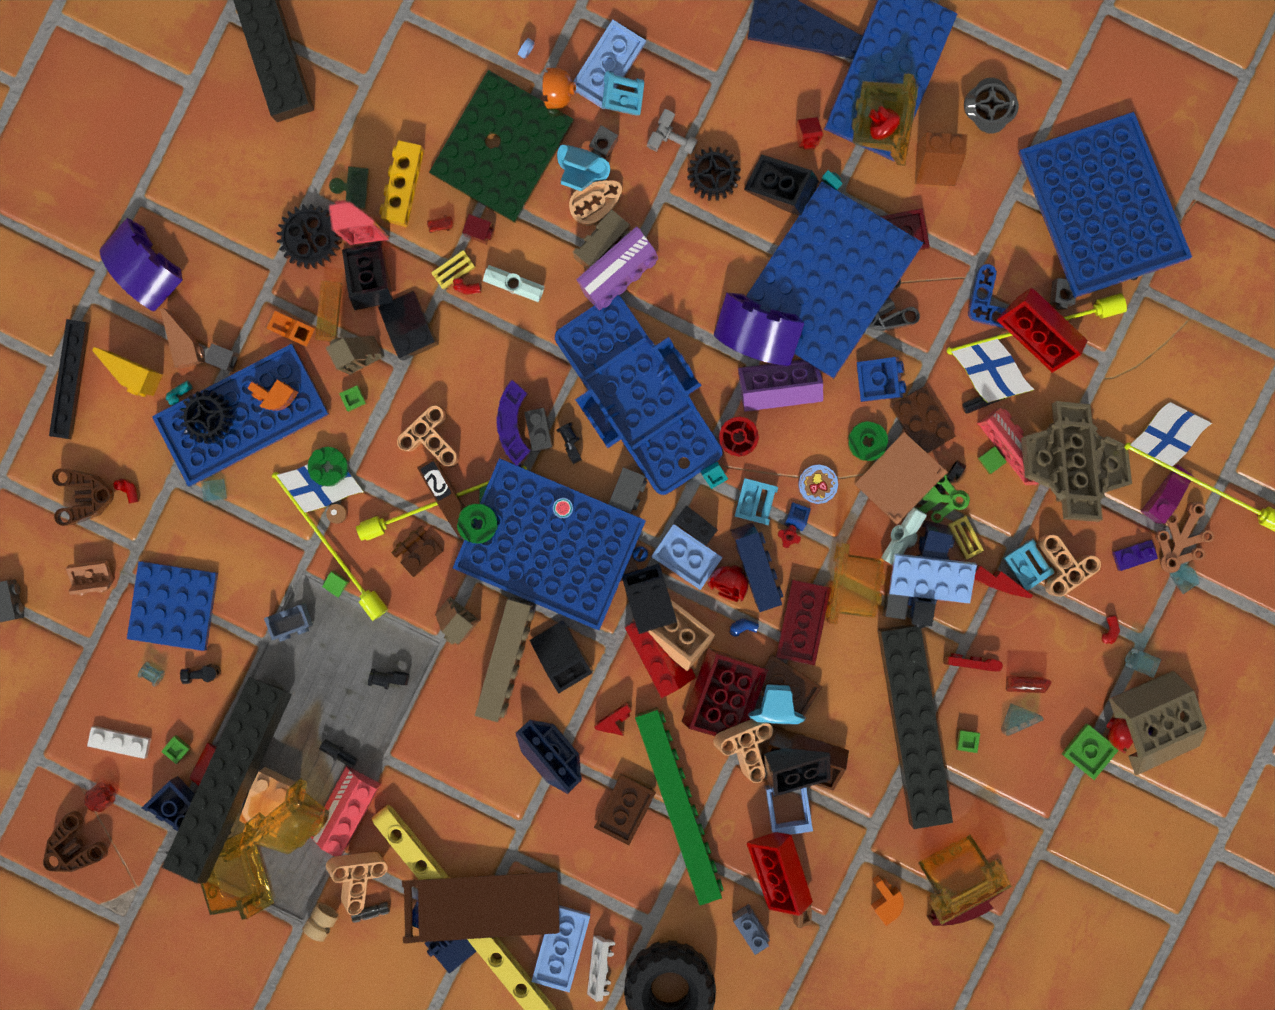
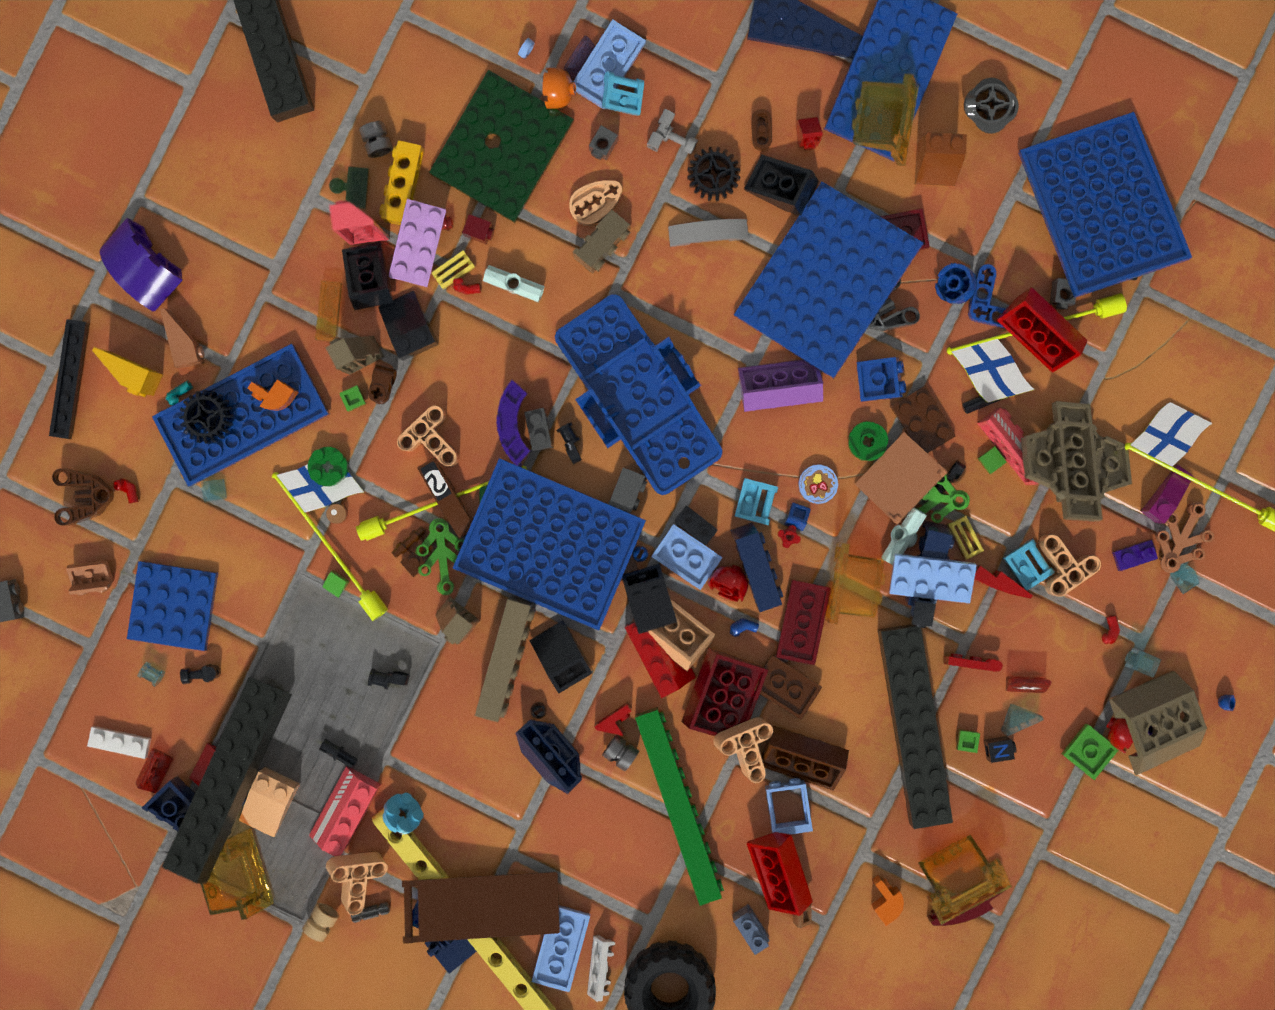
(66, 862): reddish brown connector -> none
(100, 797): clear red head -> none
(153, 771): none -> clear red slope
(176, 749): bright green plate -> none
(221, 357): flat silver panel -> none
(288, 622): sand blue window -> none
(288, 824): clear yellow windscreen -> none
(289, 328): orange brick -> none
(293, 245): black gear -> none
(376, 142): none -> flat silver wheel
(382, 381): none -> reddish brown piece
(411, 808): none -> medium azure plate
(417, 243): none -> lavender plate
(440, 553): none -> bright green plant
(466, 520): green plate -> none
(535, 707): none -> black hinge
(563, 508): tile -> none
(579, 57): none -> clear purple slope
(581, 167): medium azure piece -> none
(617, 269): medium lavender slope -> none
(620, 752): none -> flat silver wheel
(625, 809): reddish brown plate -> none
(708, 231): none -> light grey slope
(714, 475): teal plate -> none
(738, 436): red cylinder -> none
(756, 332): dark purple panel -> none
(761, 130): none -> reddish brown plate
(777, 707): medium azure piece -> none
(796, 769): black slope -> none
(832, 179): teal plate -> none
(883, 123): red piece -> none
(895, 606): dark grey brick -> none
(956, 283): none -> blue cylinder
(999, 749): none -> black brick
(1227, 702): none -> blue hinge

